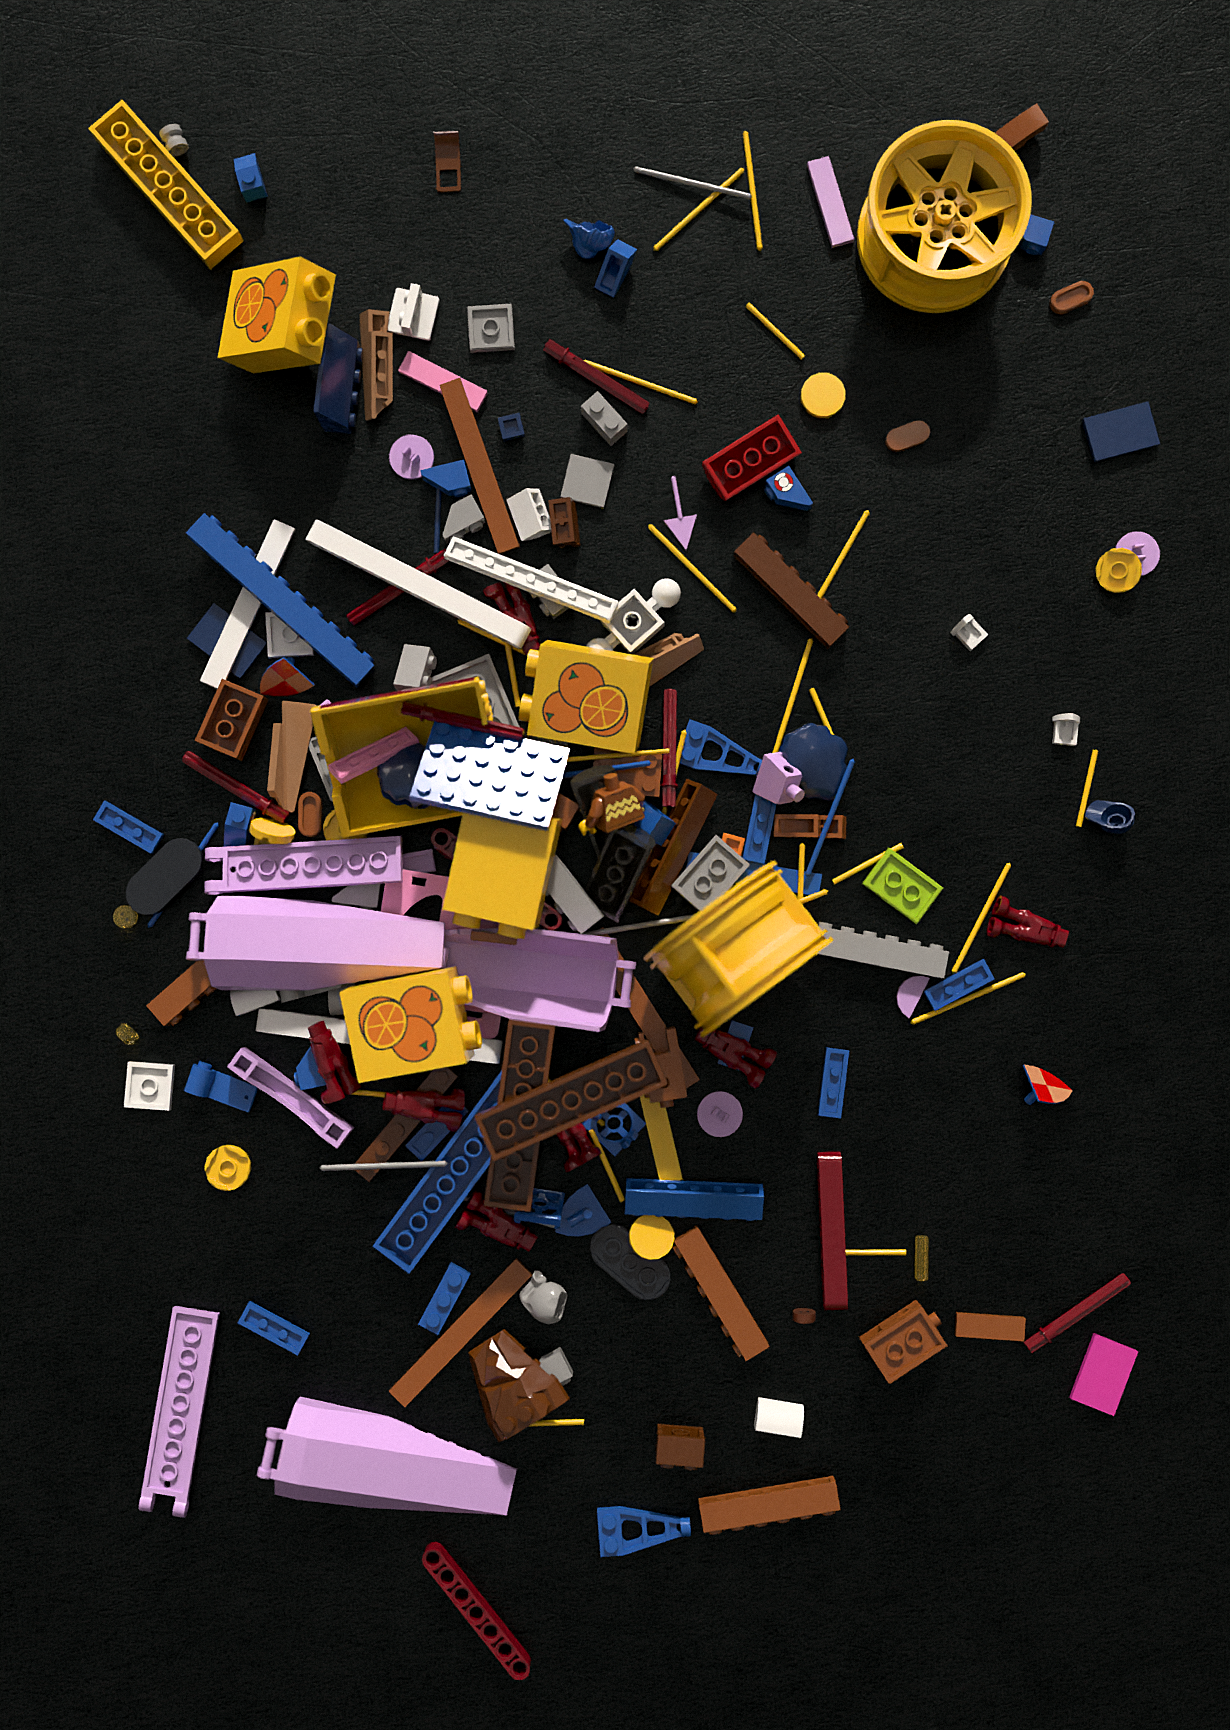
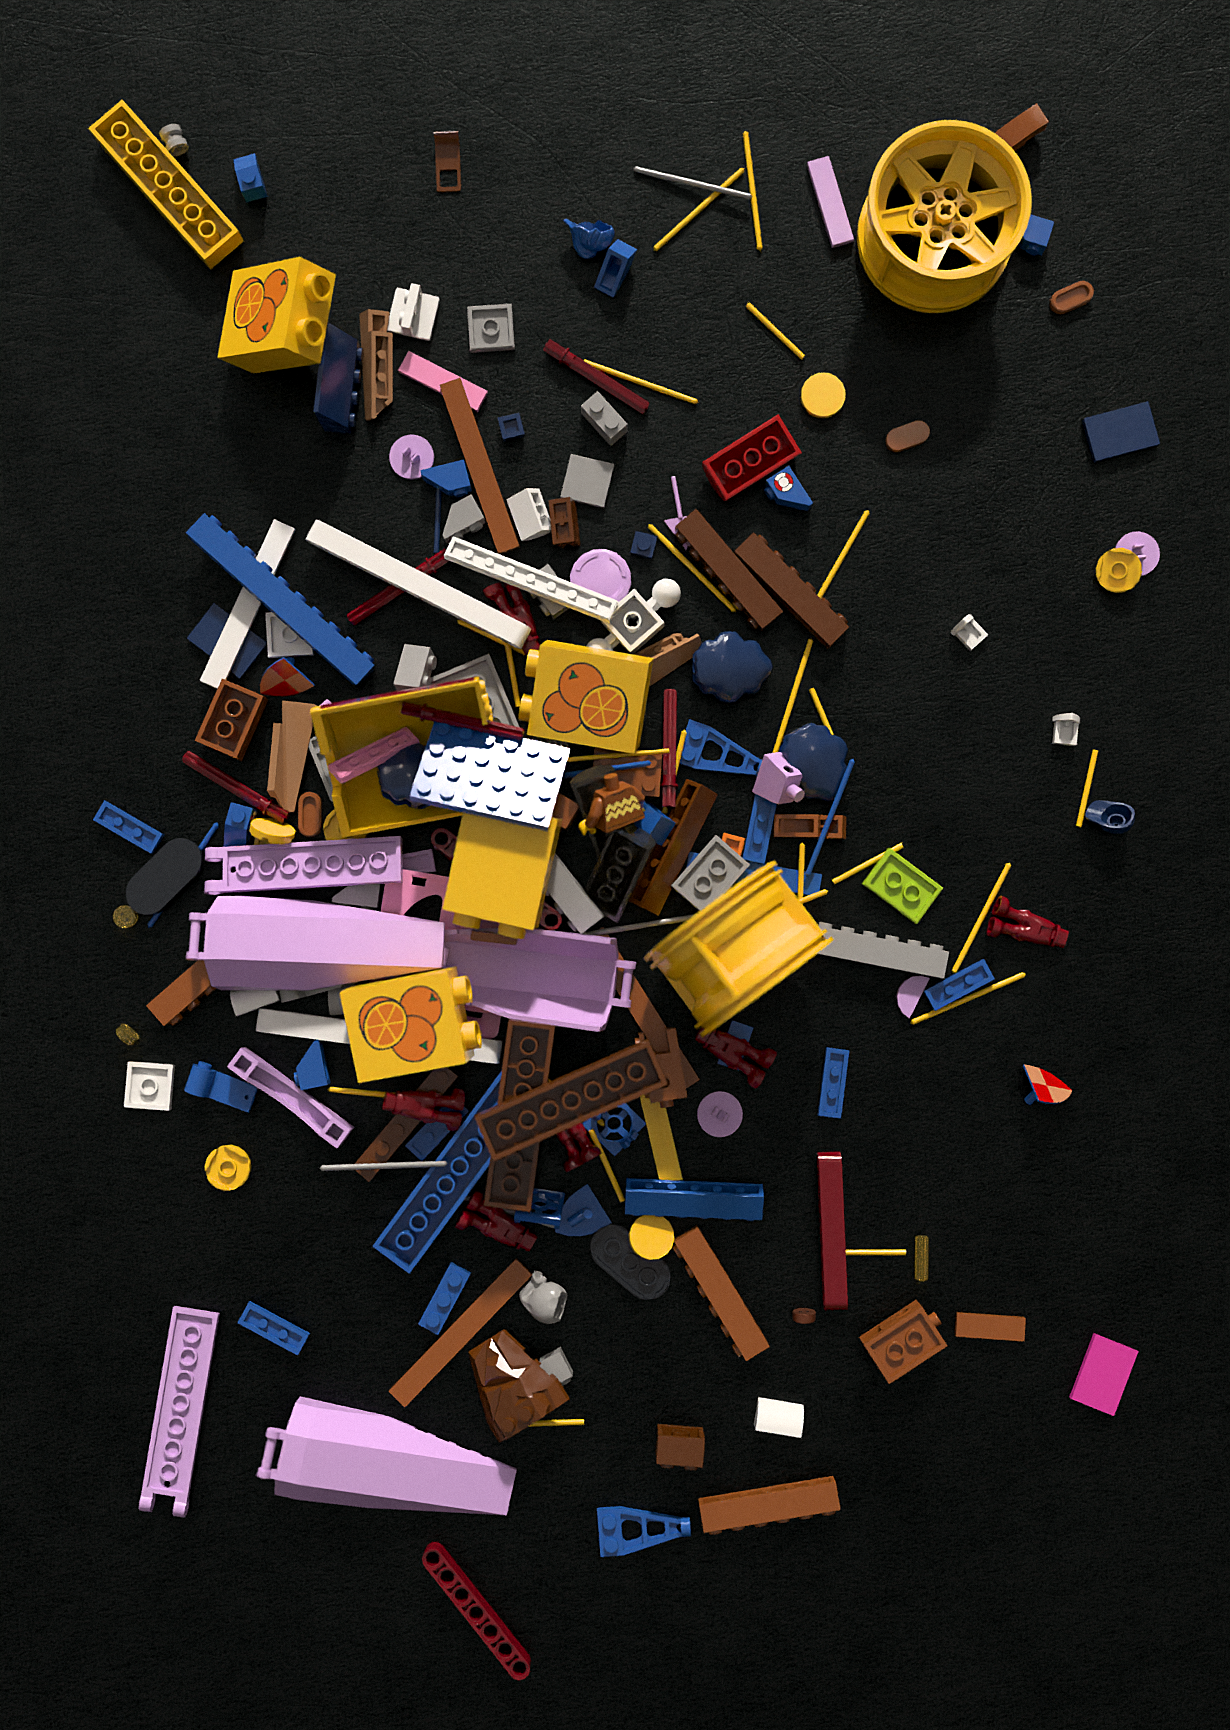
(328, 1059): dark red piece -> none
(602, 573): none -> lavender piece
(643, 545): none -> dark blue plate
(727, 570): none -> reddish brown brick
(730, 667): none -> dark blue piece
(1077, 1313): dark red axle -> none

